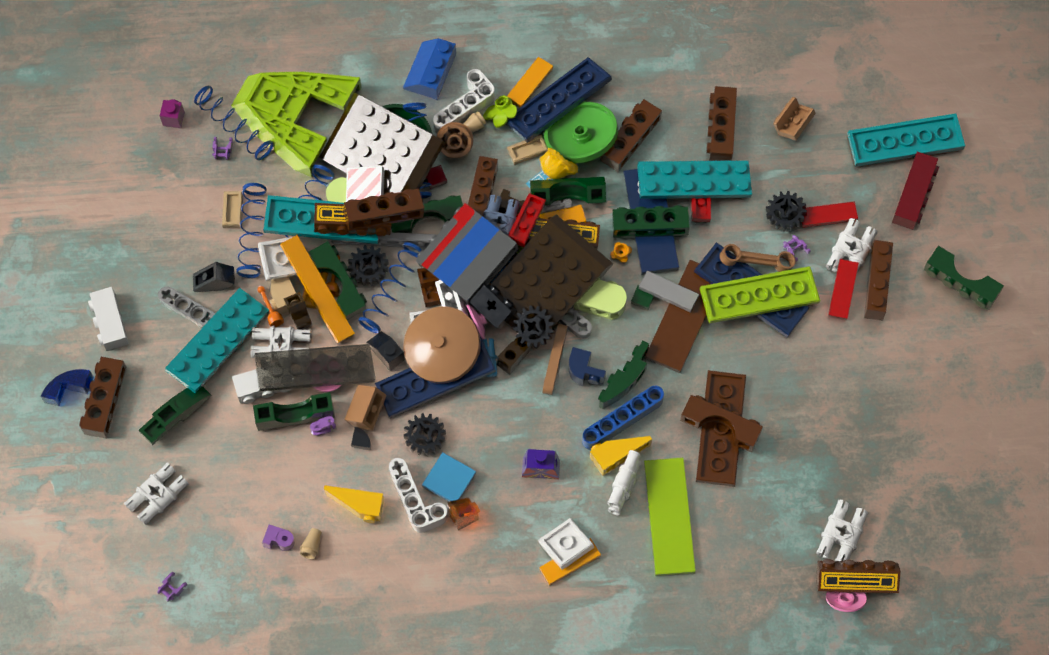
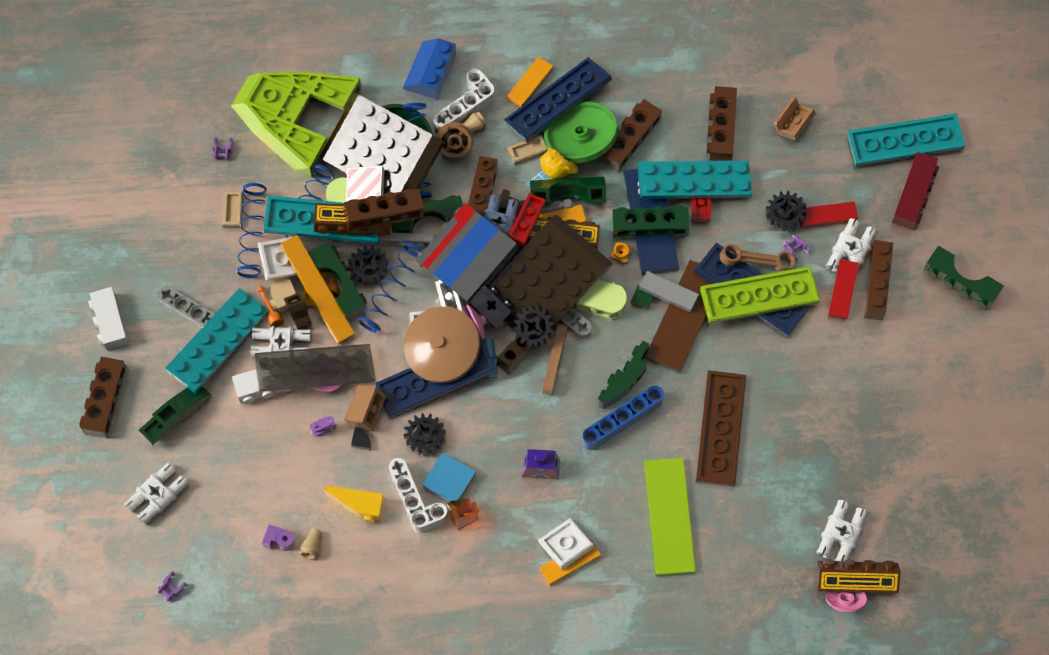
(74, 380): clear blue brick -> none
(172, 113): magenta brick -> none
(213, 278): black slope -> none
(266, 144): blue piece -> none
(275, 415): dark green arch -> none
(386, 350): black slope -> none
(428, 287): reddish brown slope -> none
(436, 177): dark red tile -> none
(501, 111): lime plate -> none
(580, 369): dark blue brick -> none
(615, 452): yellow slope -> none
(624, 482): white pin -> none
(744, 431): reddish brown arch -> none

